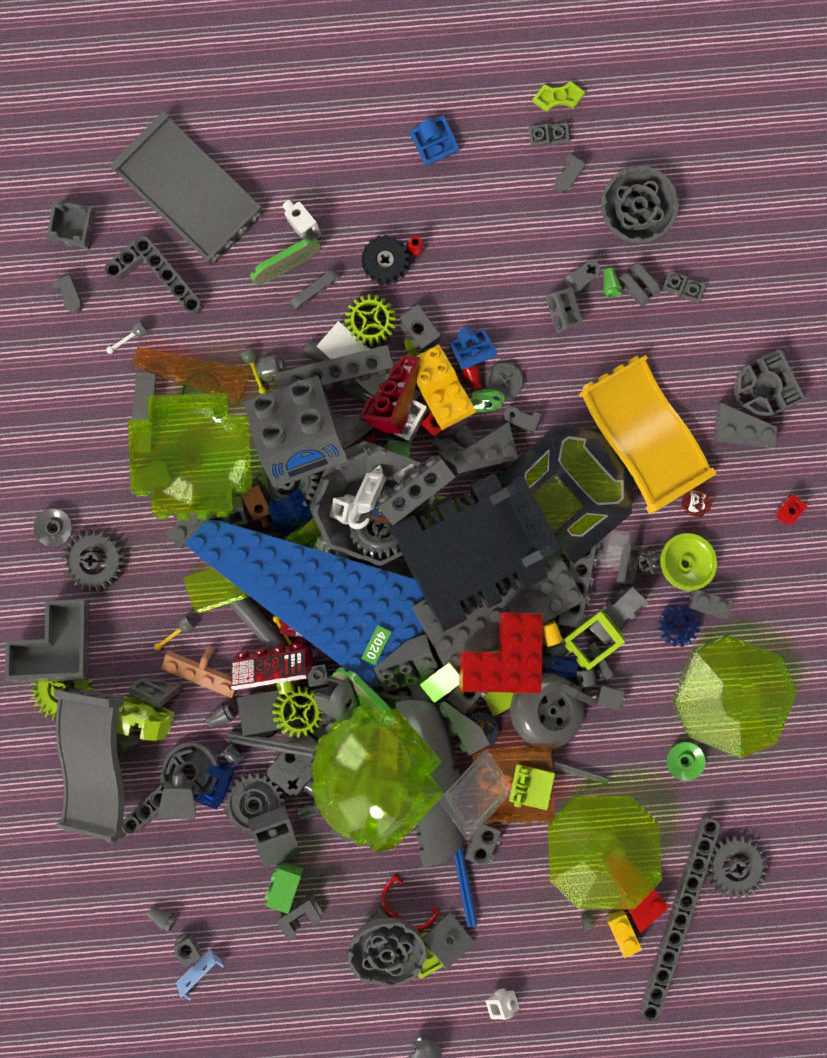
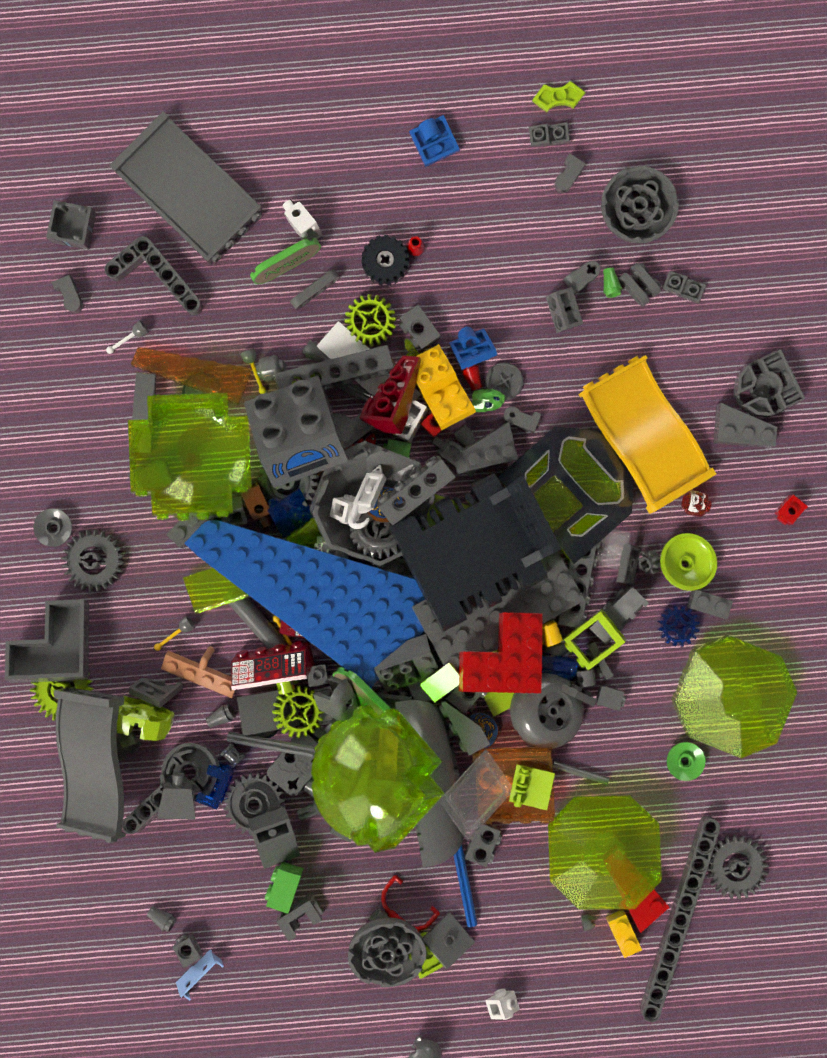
(376, 645): bright green sticker -> none

